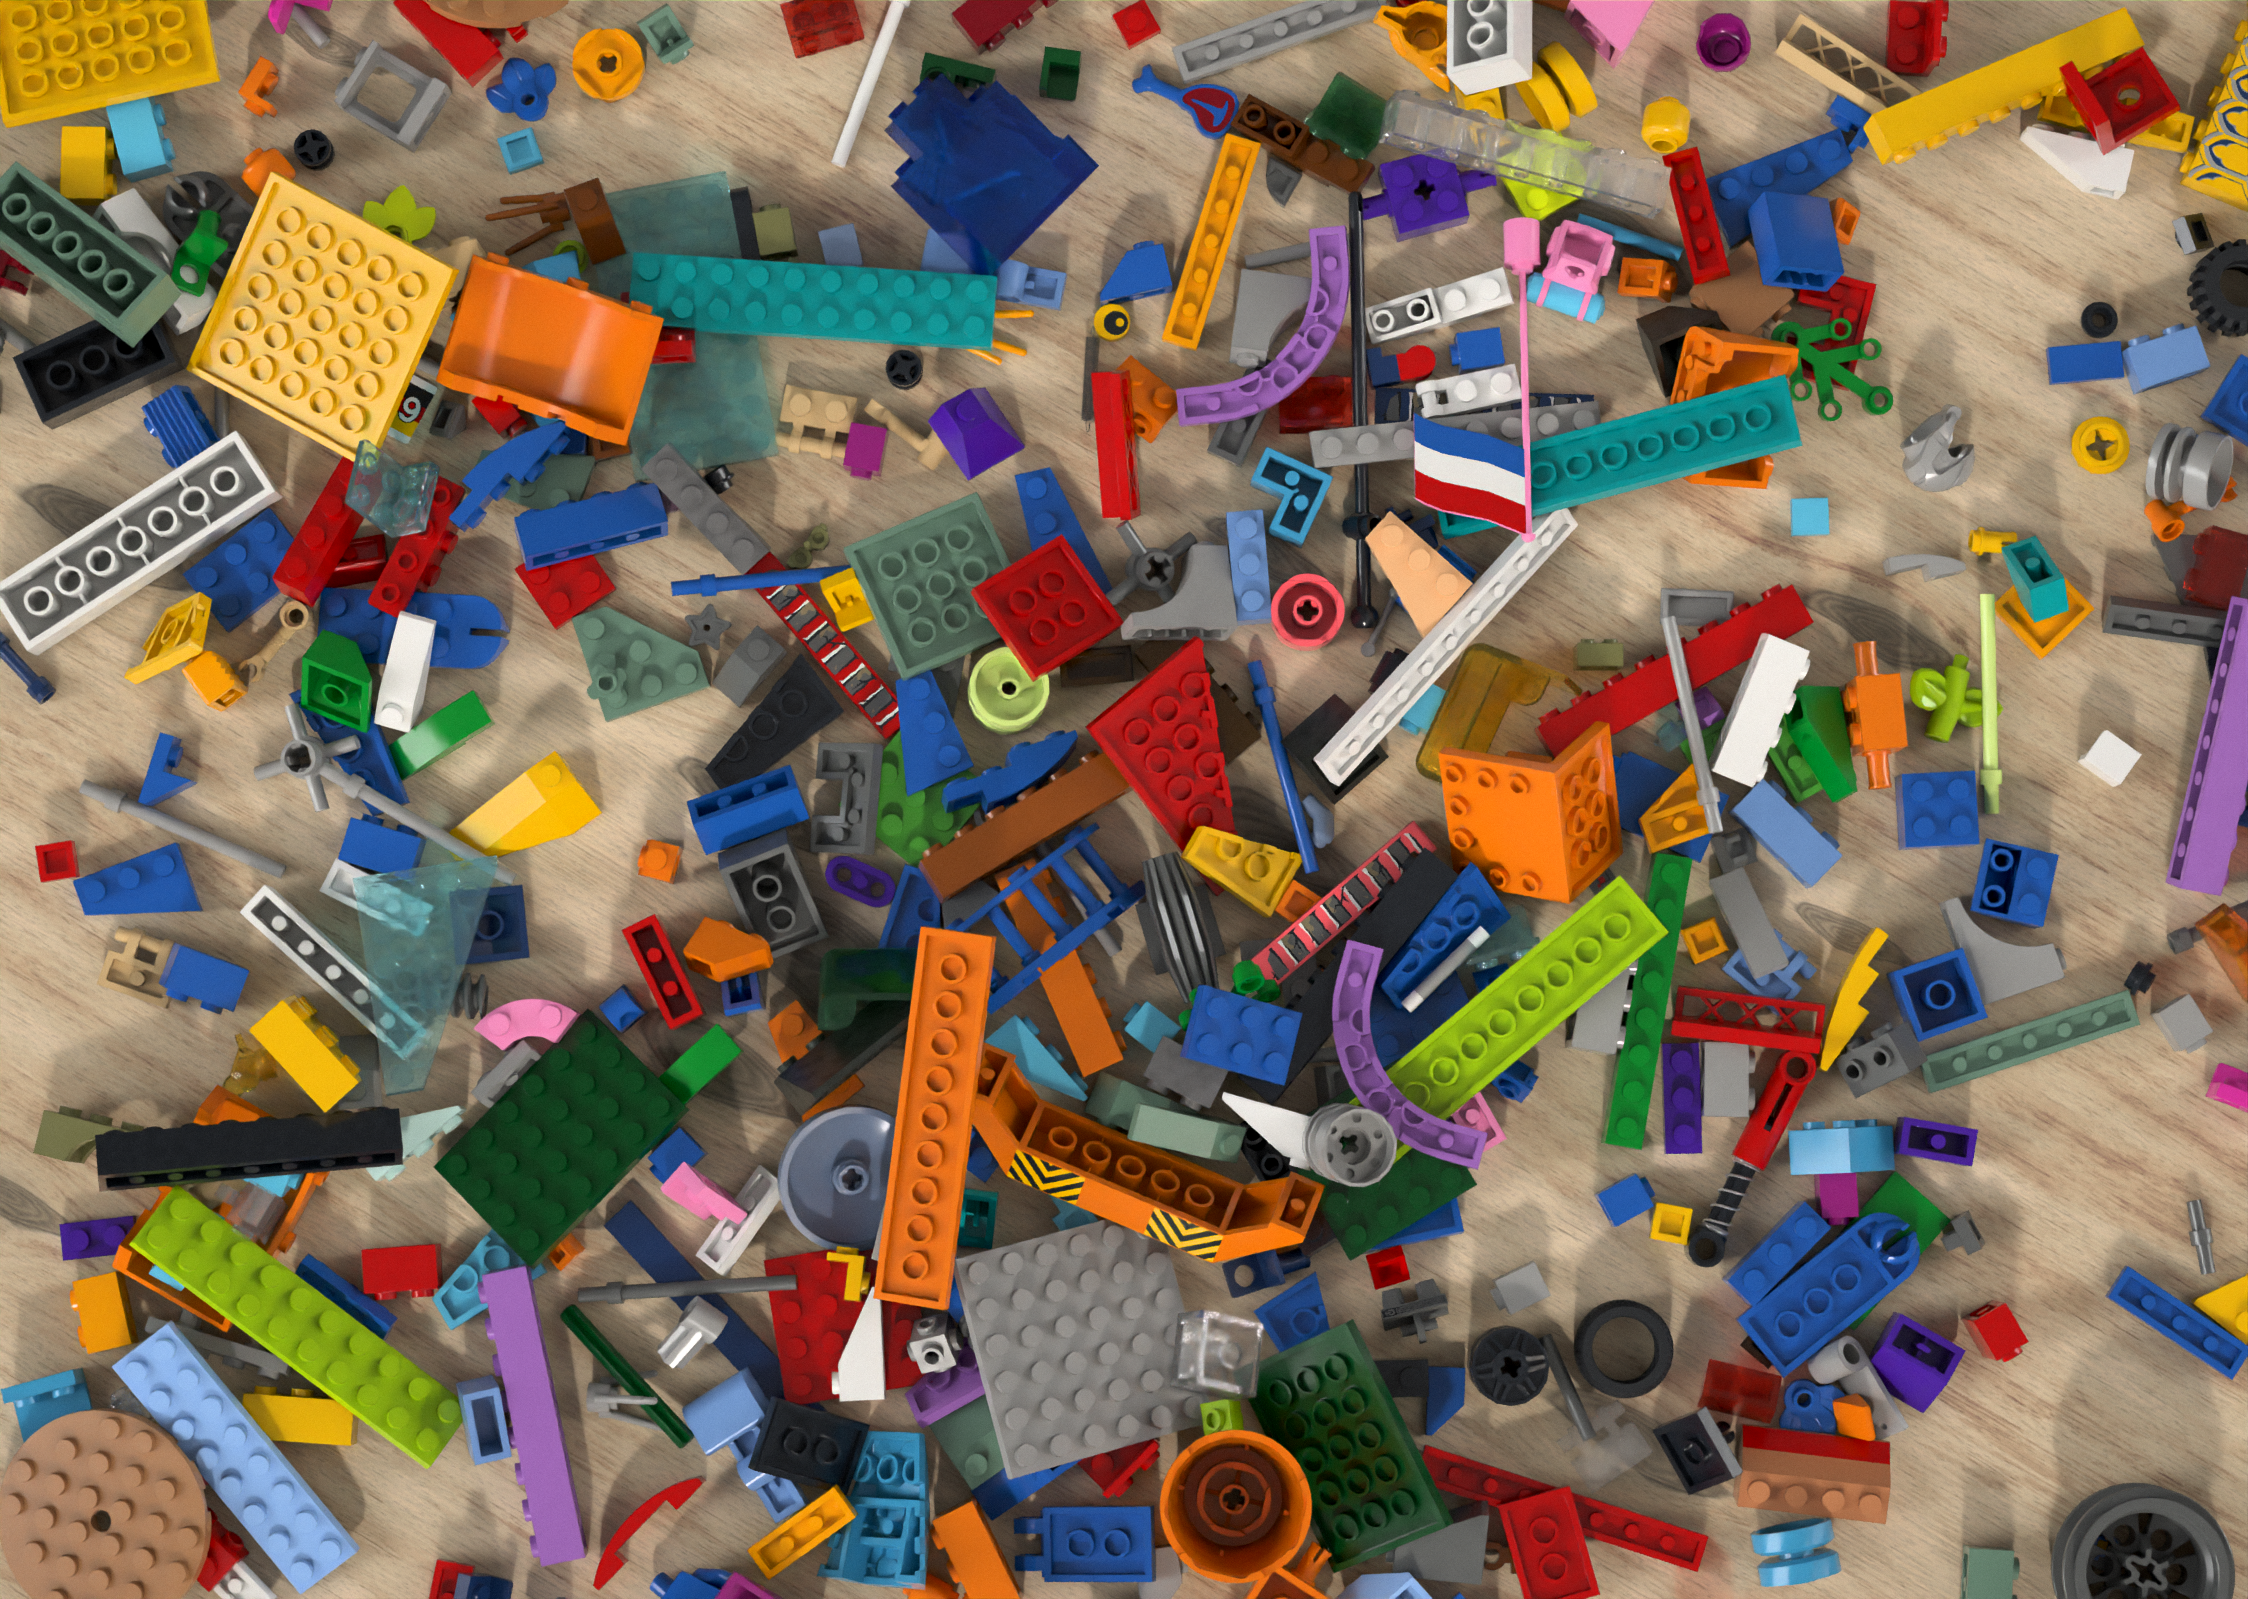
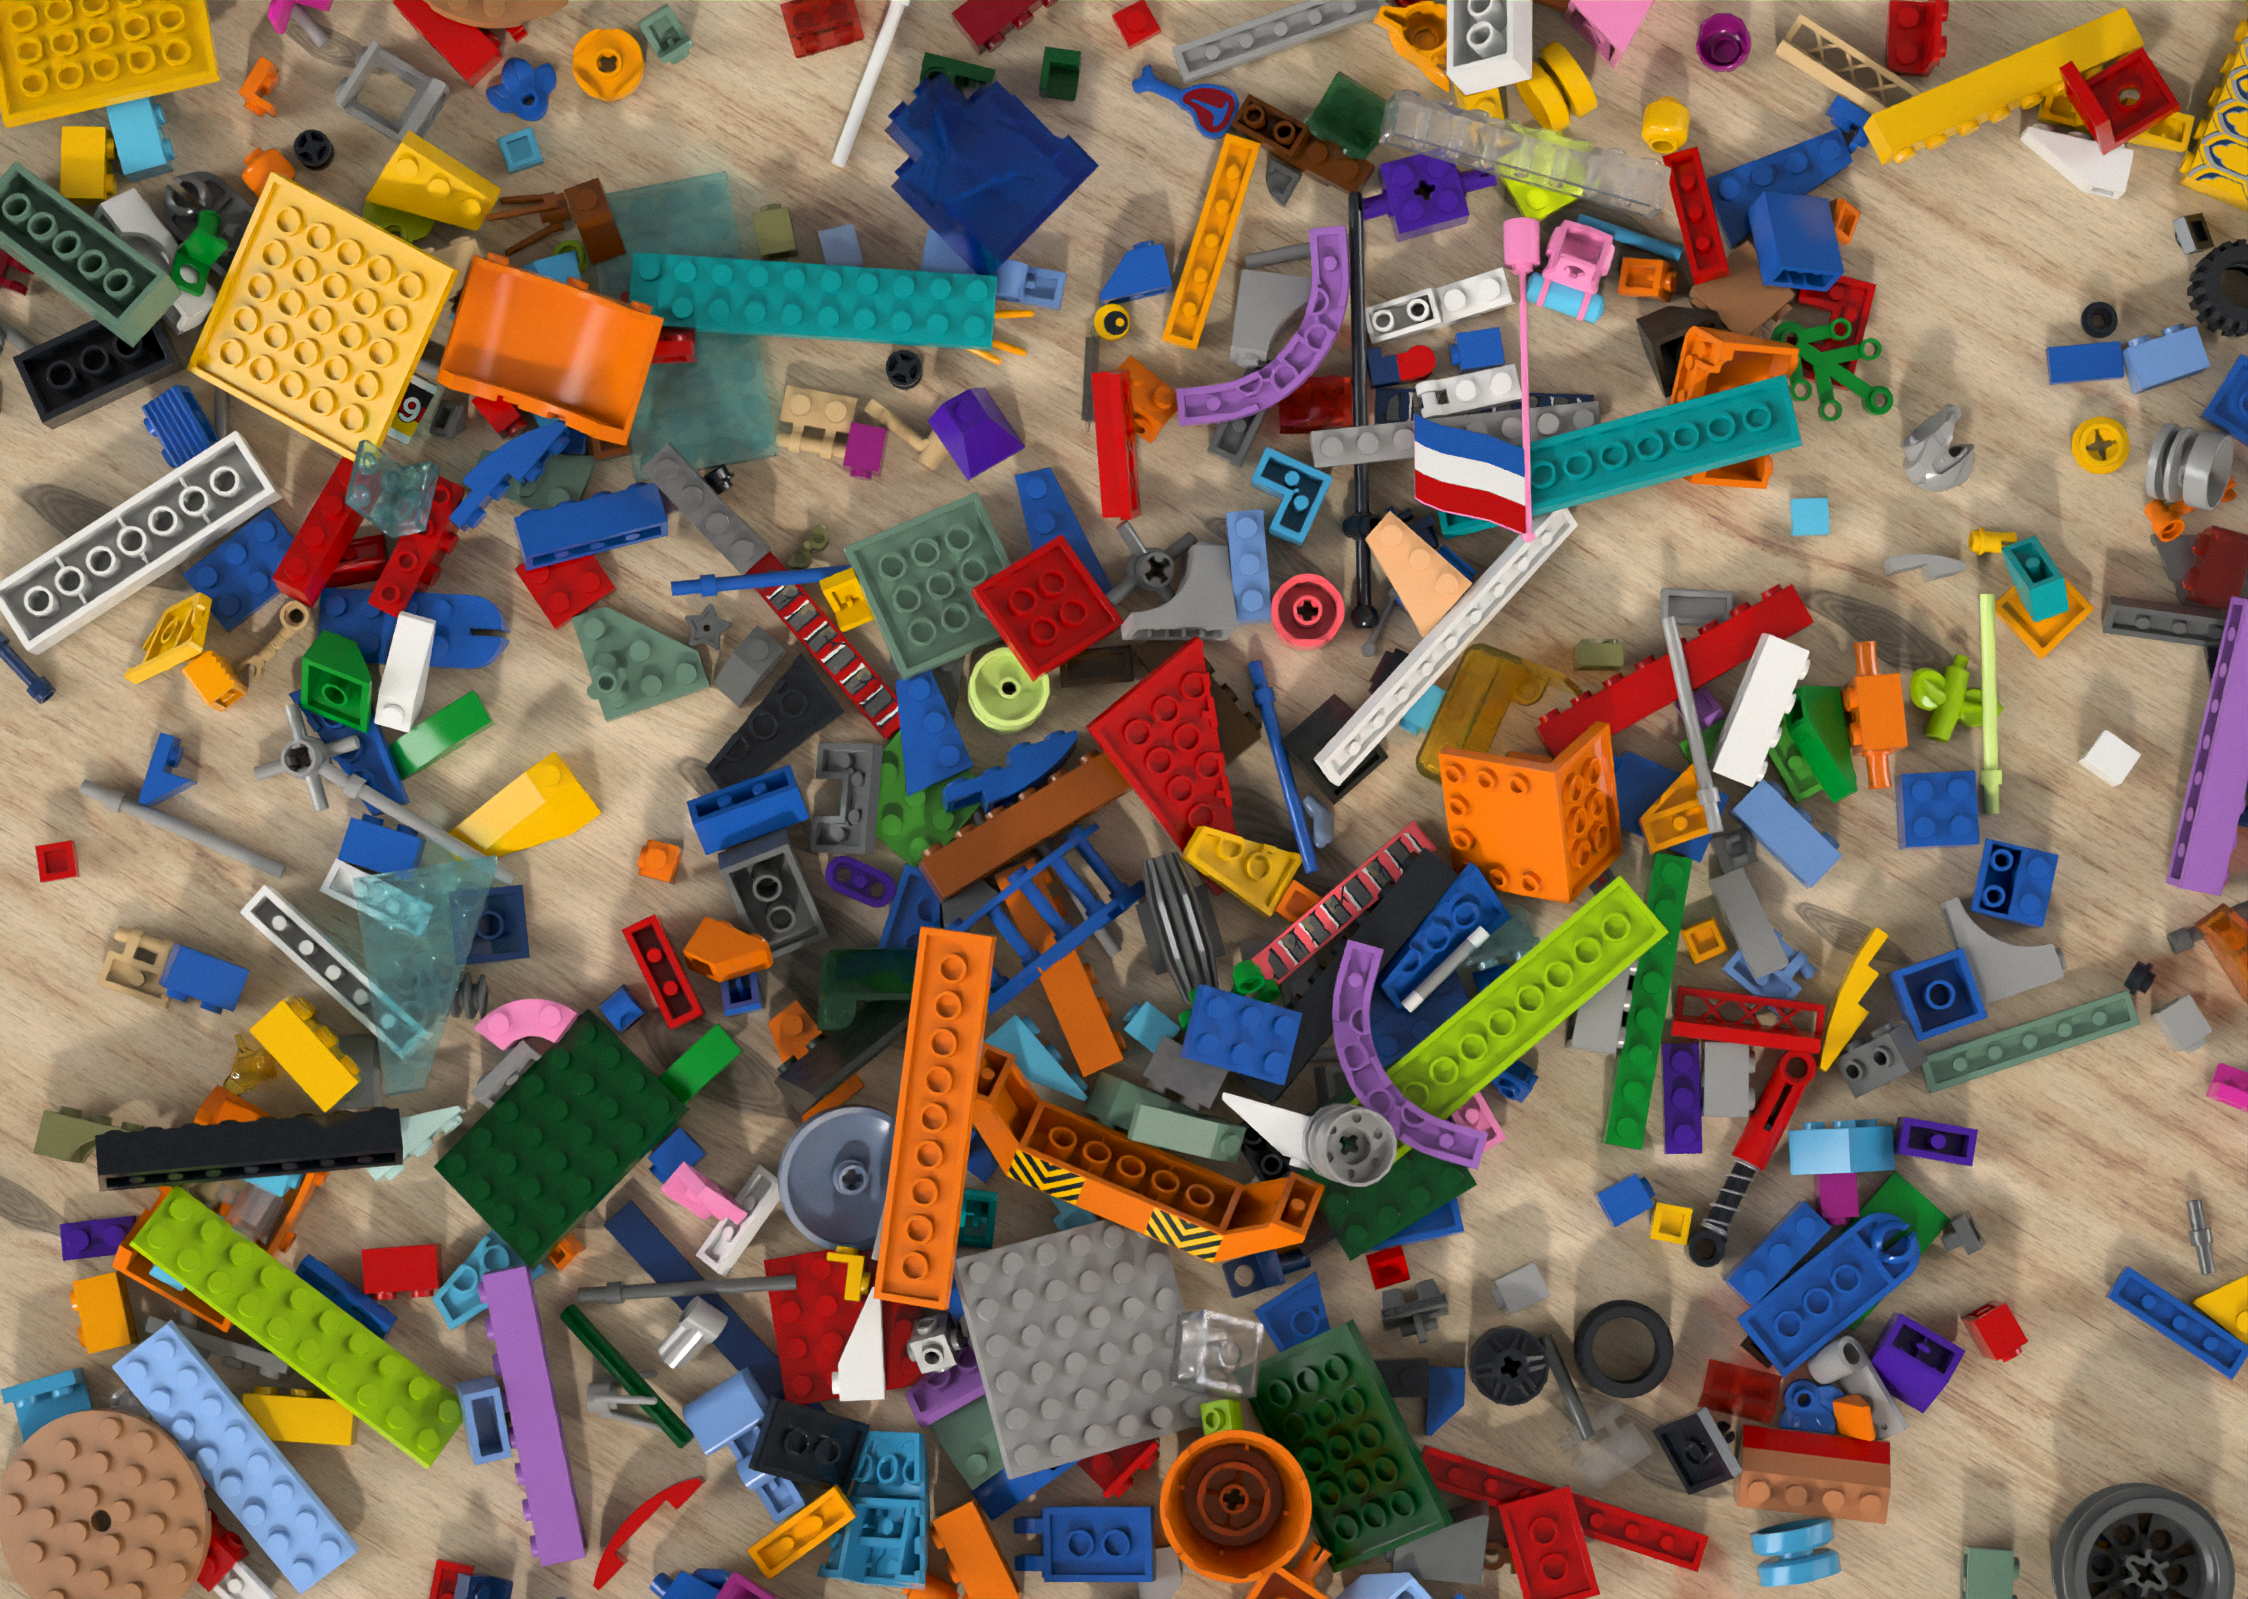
(140, 885): blue wing -> none
(433, 185): none -> yellow wedge
(744, 223): black beam -> none
(1670, 735): clear light blue plate -> none

